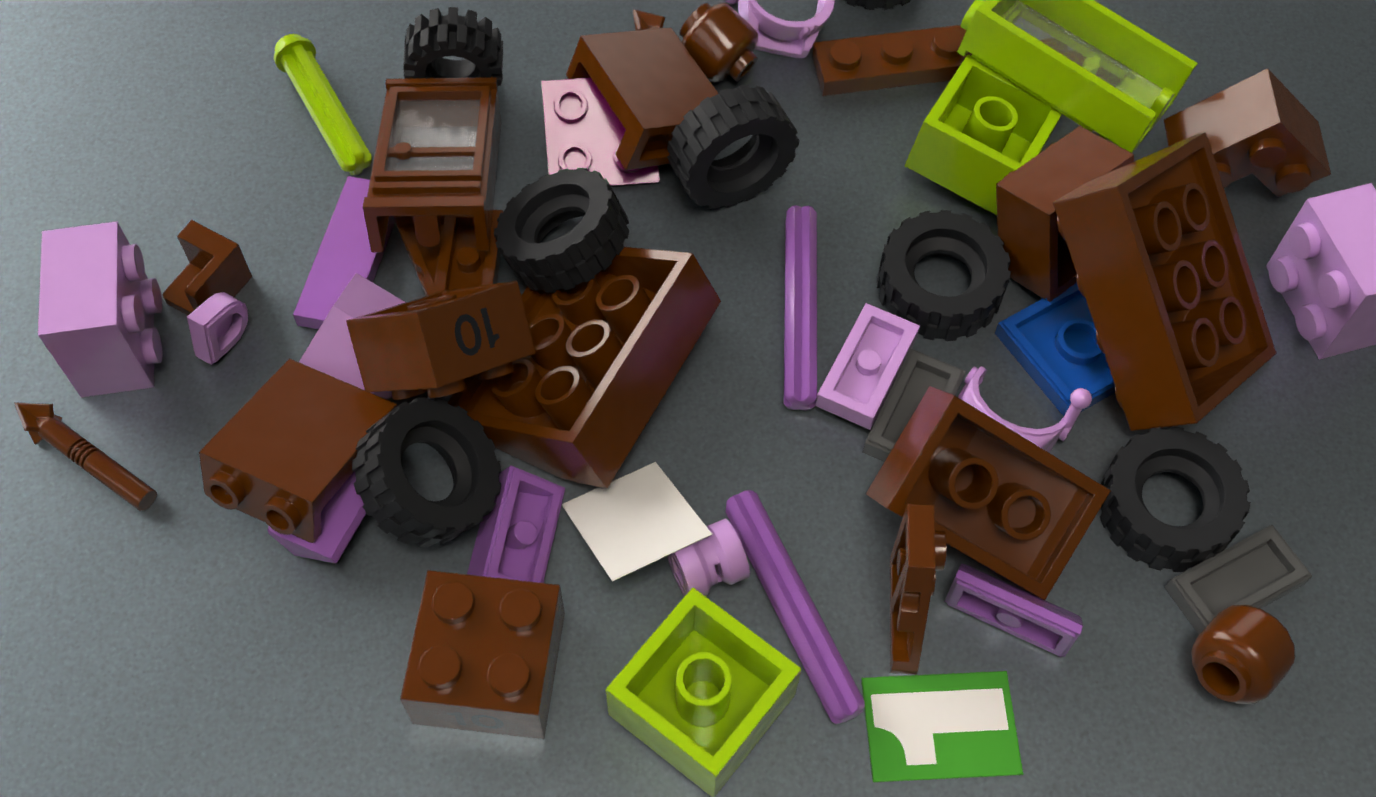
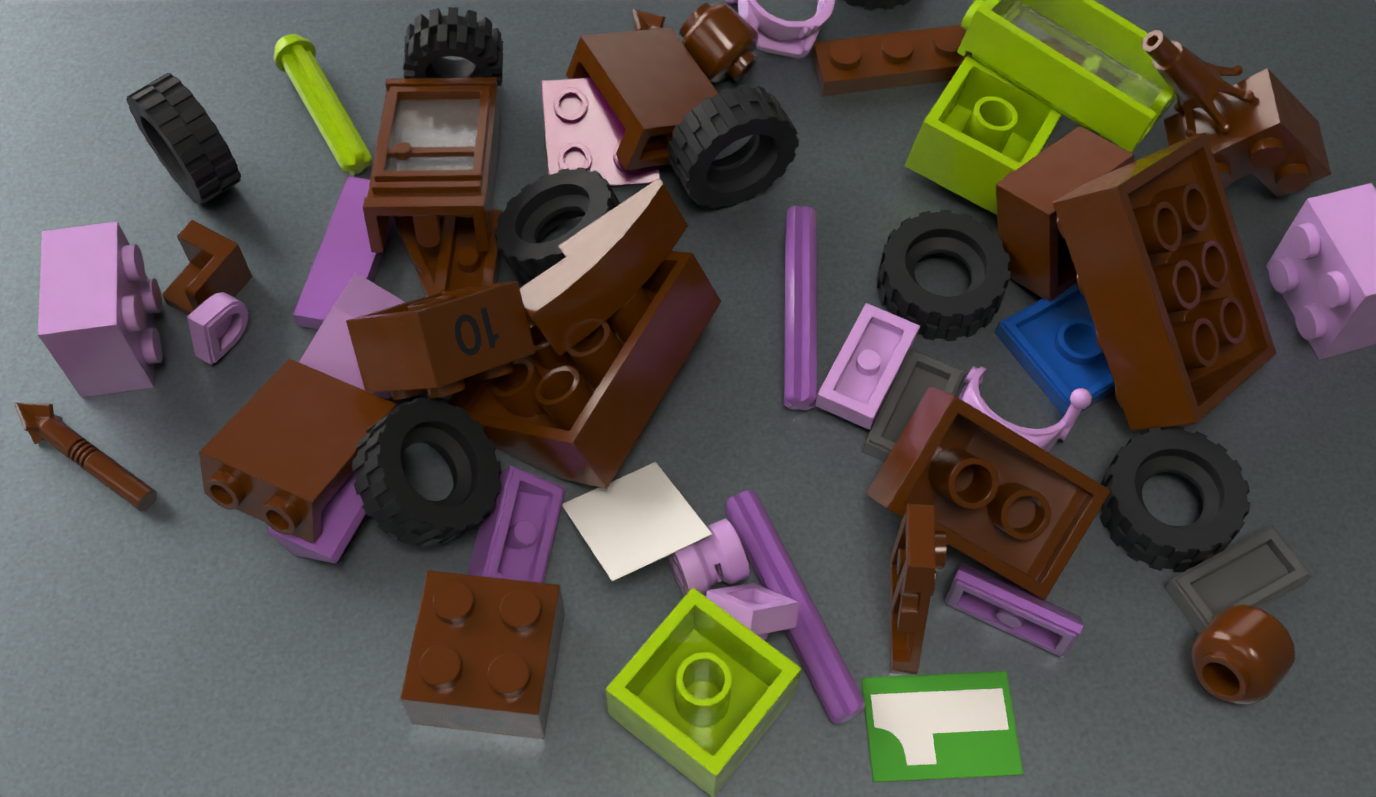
(184, 138): none -> black tyre
(603, 266): none -> reddish brown slope
(757, 607): none -> lavender plate
(1192, 79): none -> reddish brown piece

